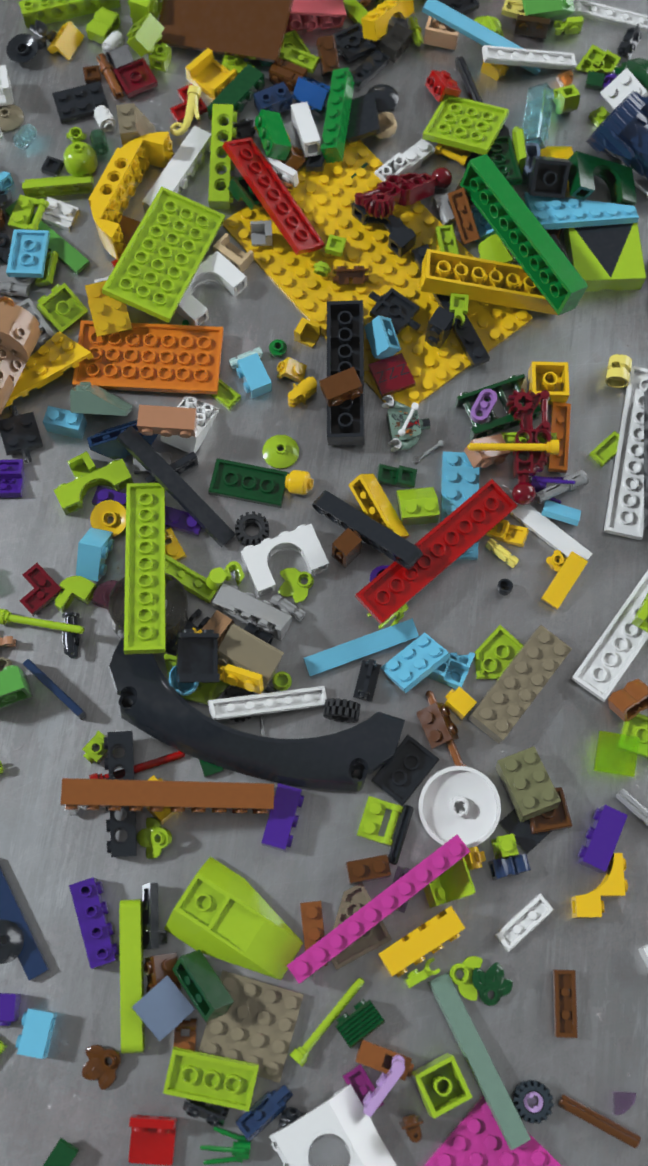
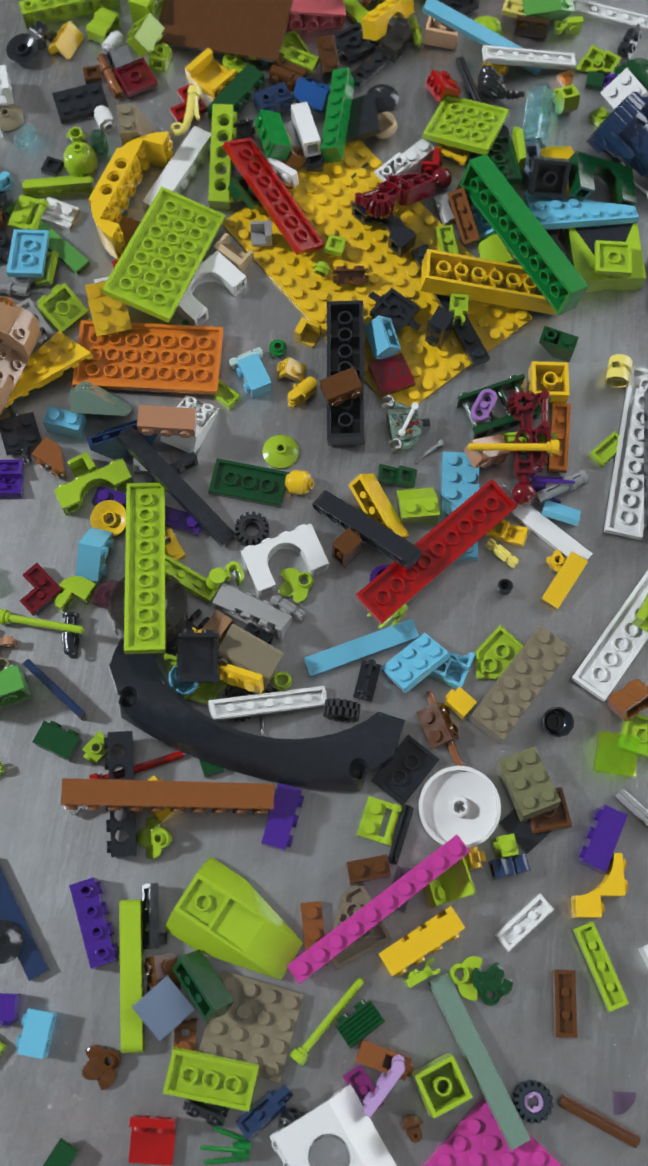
(50, 456): none -> dark orange slope
(58, 741): none -> dark green brick
(429, 166): none -> red bracket
(492, 85): none -> black hair
(557, 722): none -> black hair
(558, 343): none -> dark green slope
(600, 966): none -> lime plate
(613, 258): none -> lime plate

